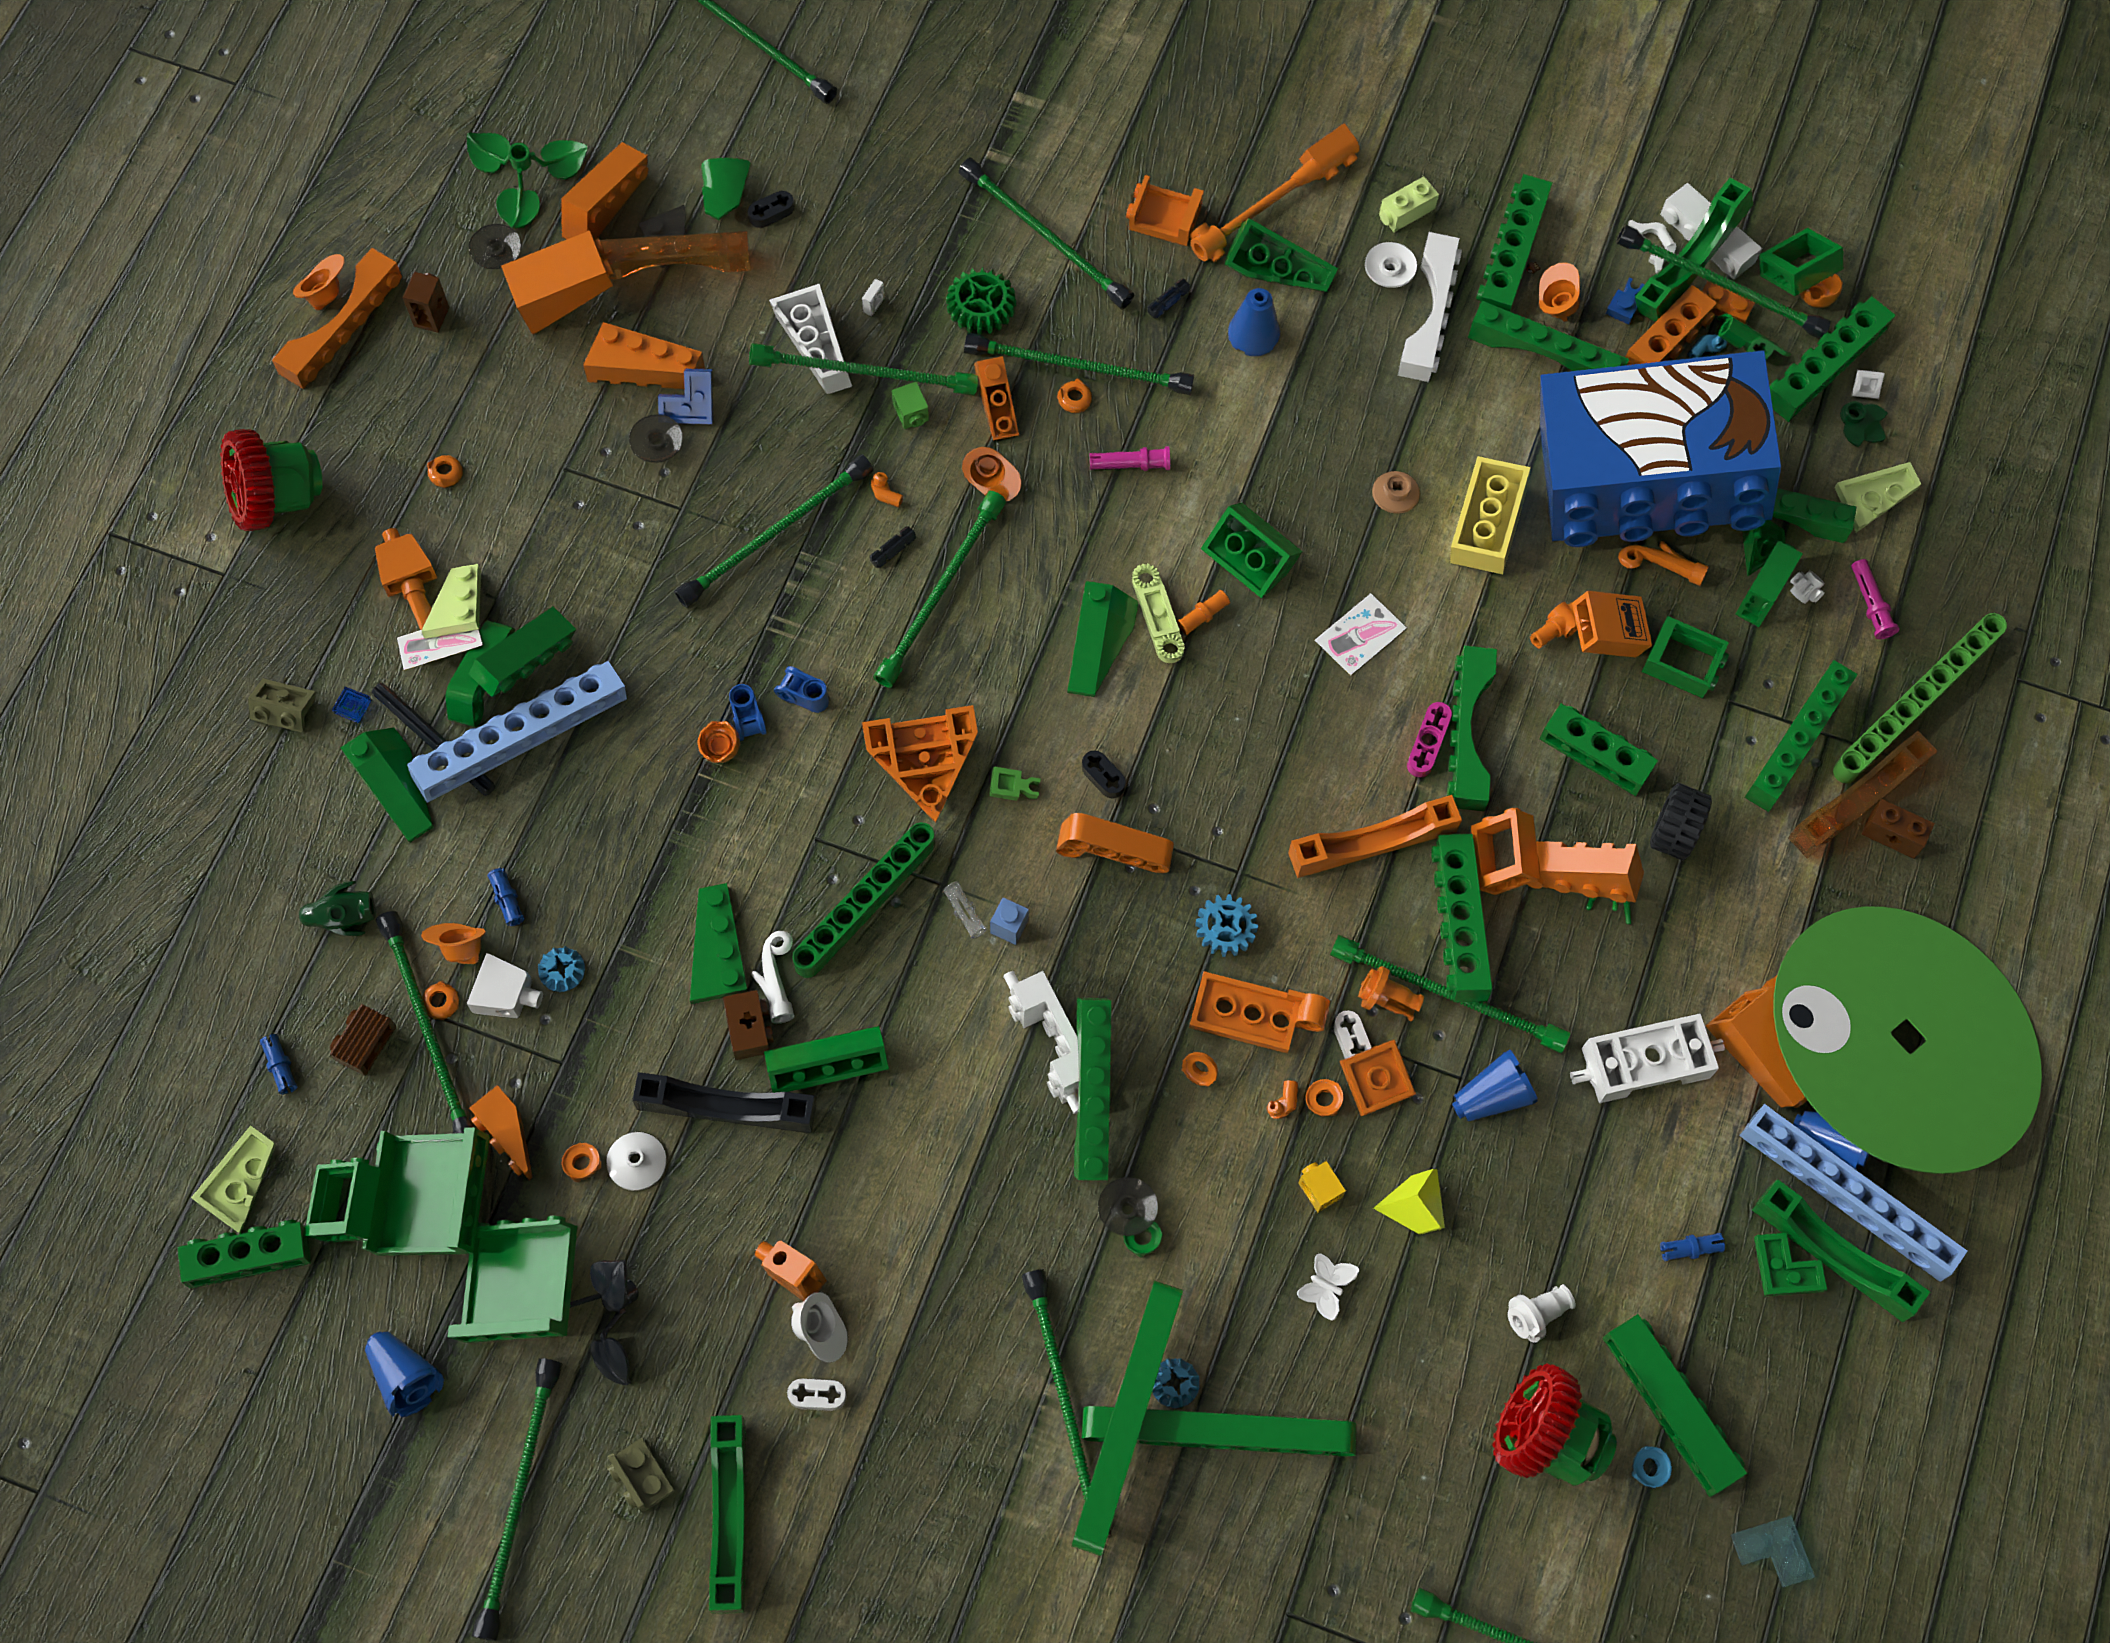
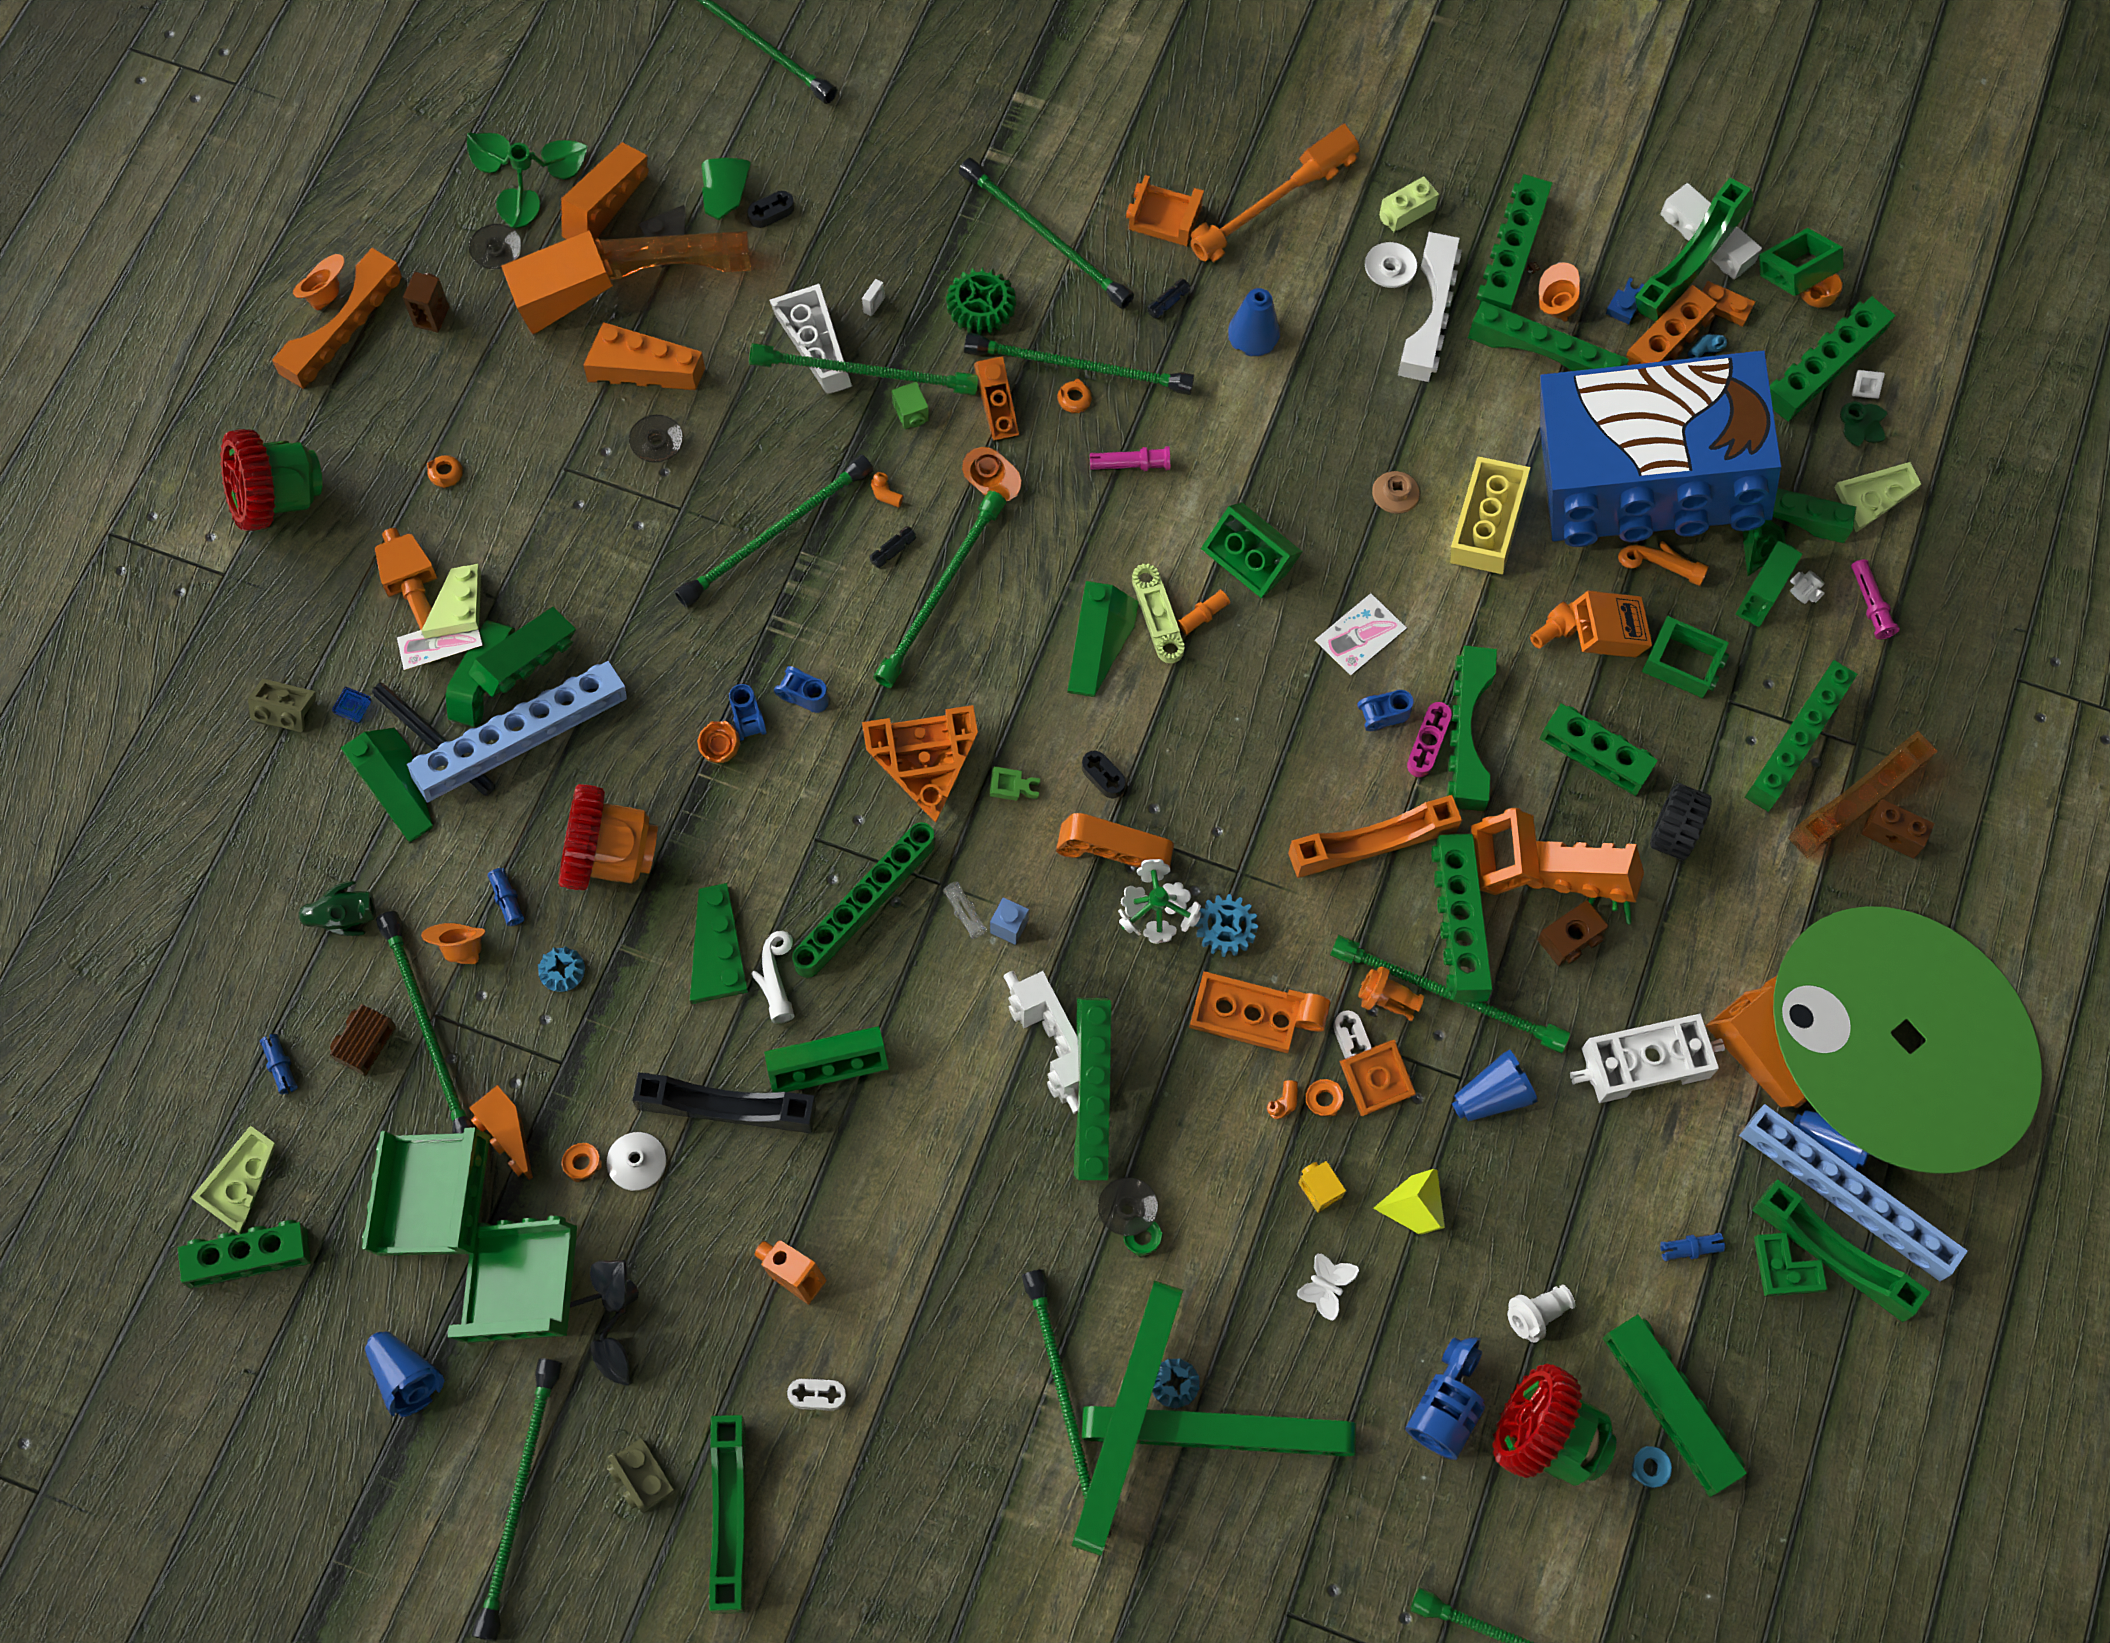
(325, 1200): green window -> none
(450, 1005): orange piece -> none
(502, 989): white torso -> none
(605, 841): none -> piece
(696, 404): blue plate -> none
(744, 1008): reddish brown brick -> none
(820, 1327): white piece -> none
(1169, 897): none -> white plant
(1196, 1075): orange piece -> none
(1272, 258): green wedge -> none
(1380, 709): none -> blue piece
(1449, 1407): none -> blue cylinder
(1582, 920): none -> reddish brown brick
(1633, 239): green hose -> none
(1659, 230): white helmet -> none
(1742, 335): green panel -> none
(1781, 1543): clear light blue plate -> none
(1914, 707): bright green beam -> none

